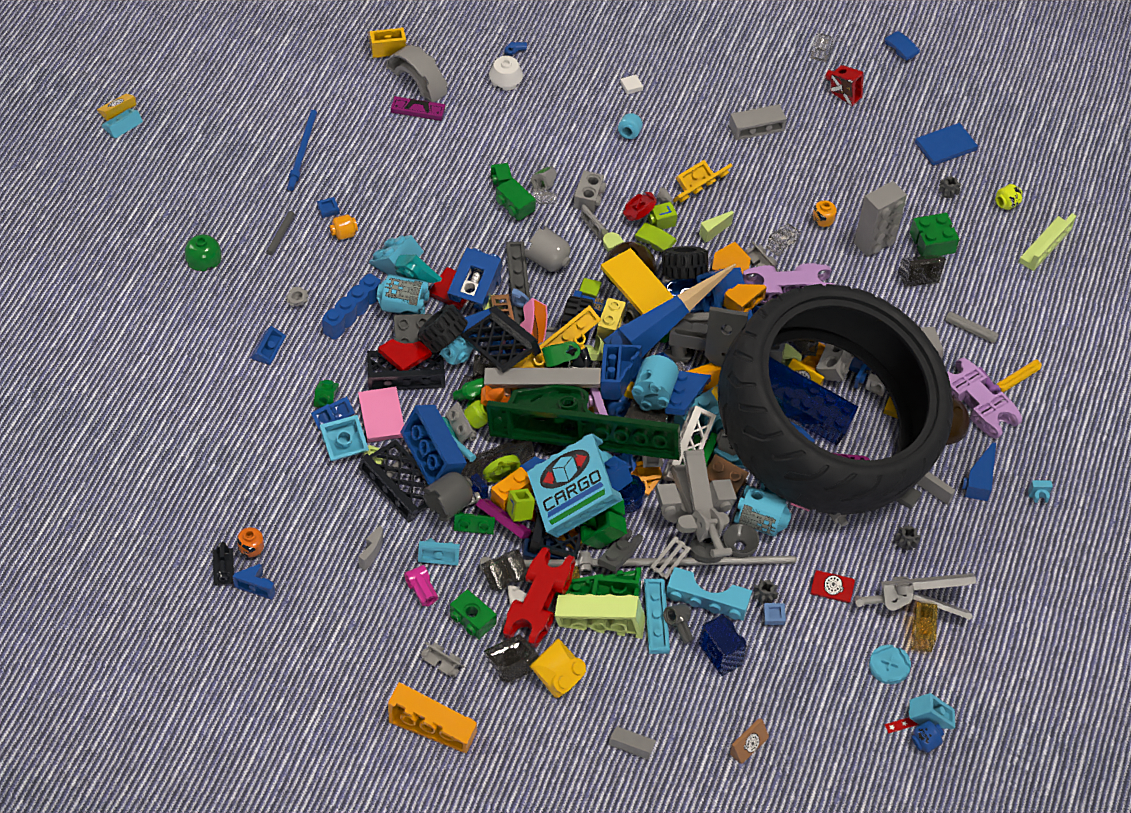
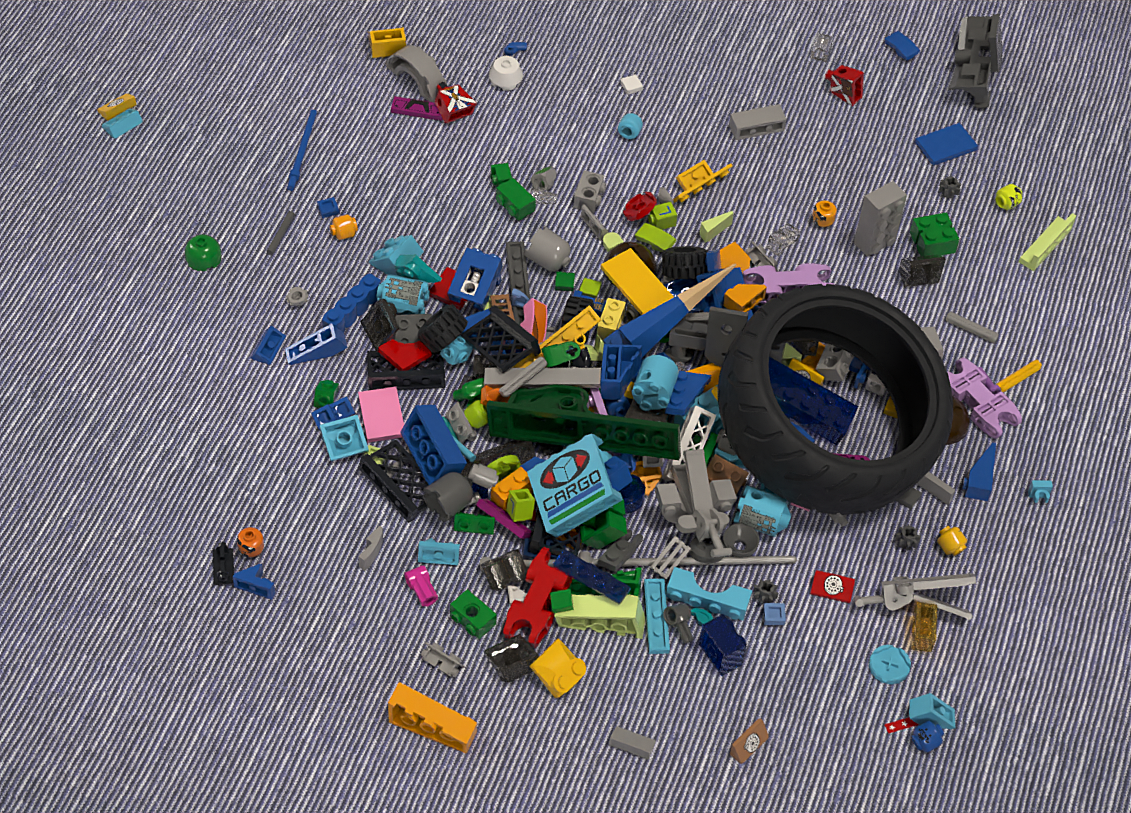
(316, 346): none -> blue slope
(380, 323): none -> clear smoke slope
(453, 102): none -> red torso
(483, 476): none -> light grey brick
(523, 377): none -> light grey axle
(562, 601): none -> green tile
(564, 281): none -> green tile
(591, 576): none -> clear blue bracket
(702, 616): none -> teal piece
(713, 260): none -> blue slope
(952, 540): none -> yellow head
(971, 69): none -> dark grey piece

